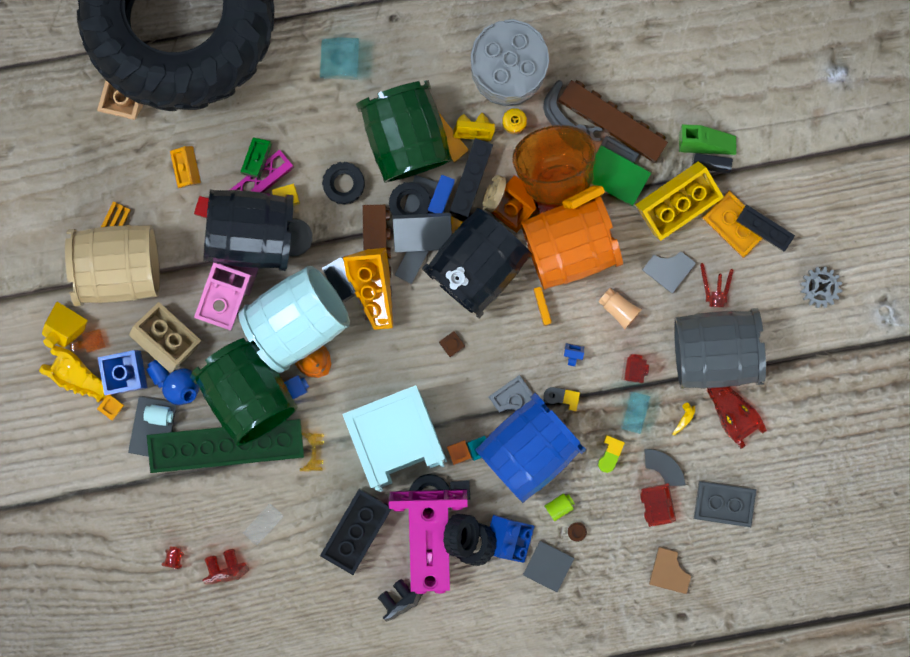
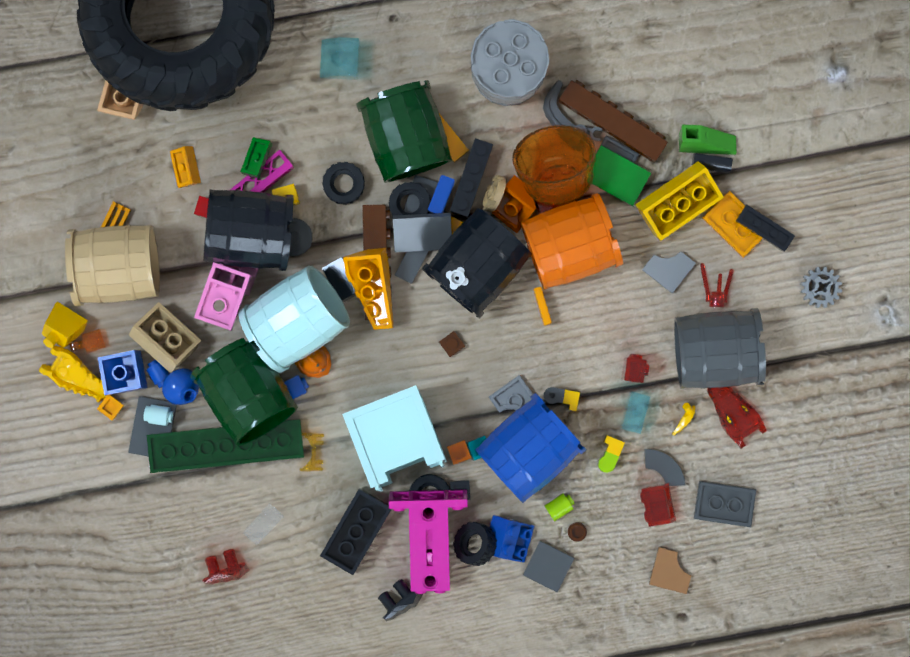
(173, 558): clear red brick -> none
(470, 535): black tyre -> none
(480, 129): yellow tile -> none
(509, 126): yellow head -> none
(573, 352): blue tile -> none
(583, 197): light orange tile -> none
(619, 308): light nougat plant -> none

